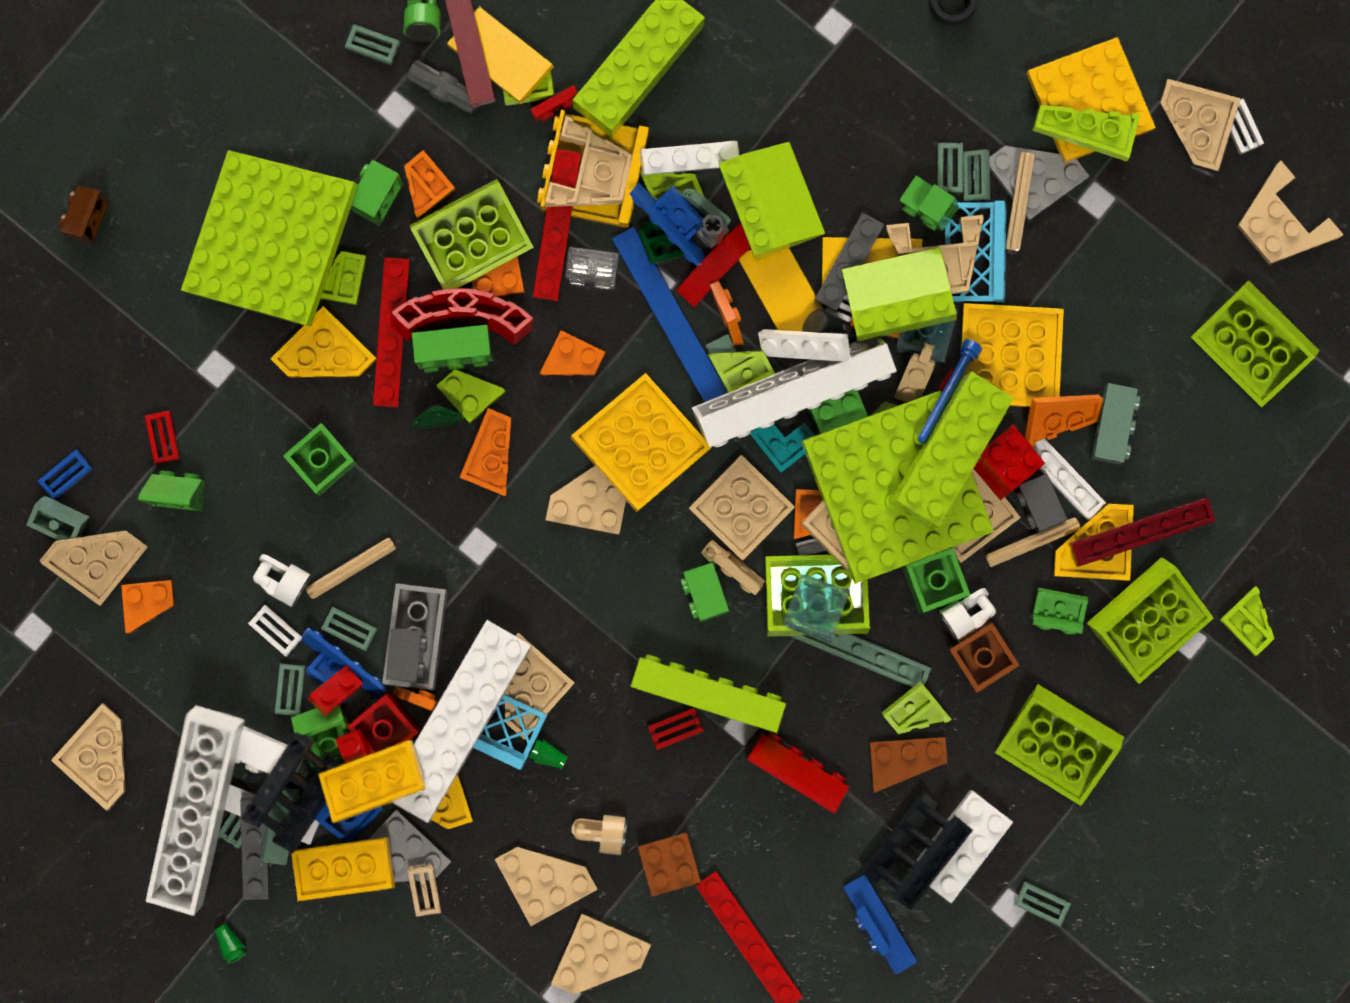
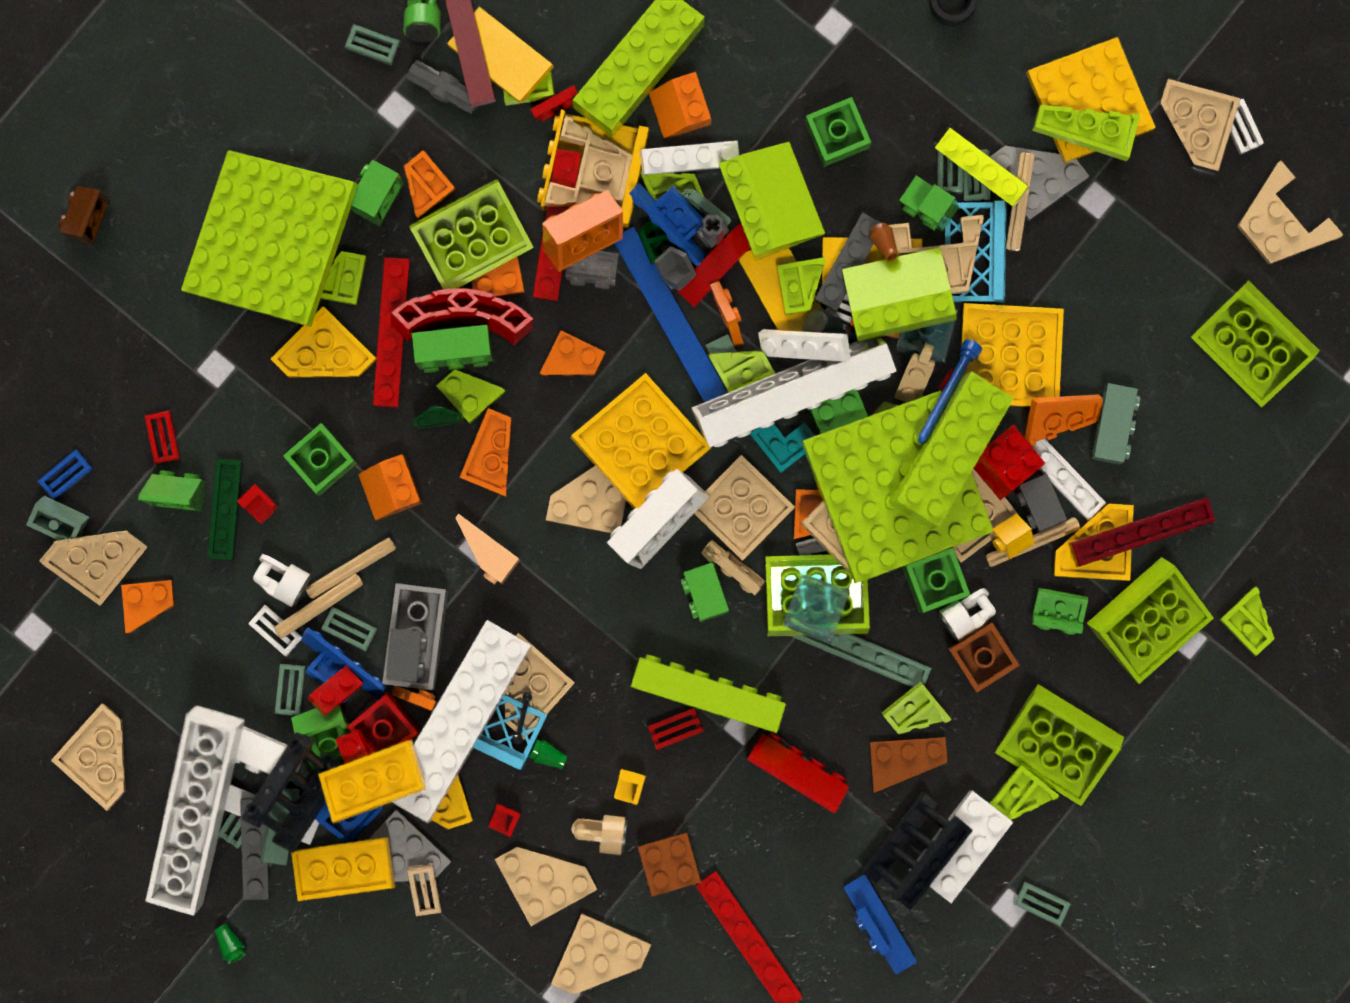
(224, 509): none -> dark green plate
(258, 504): none -> red panel
(318, 606): none -> tan axle
(390, 487): none -> orange slope
(490, 555): none -> light nougat slope
(505, 820): none -> red panel
(527, 697): none -> black hinge
(582, 230): none -> orange brick
(629, 786): none -> yellow panel
(657, 518): none -> white brick
(675, 268): none -> dark grey panel
(680, 106): none -> orange slope
(799, 284): none -> lime wing
(837, 132): none -> bright green brick
(884, 240): none -> dark orange cone
(982, 167): none -> neon yellow plate
(1012, 536): none -> yellow brick
(1022, 794): none -> lime wing

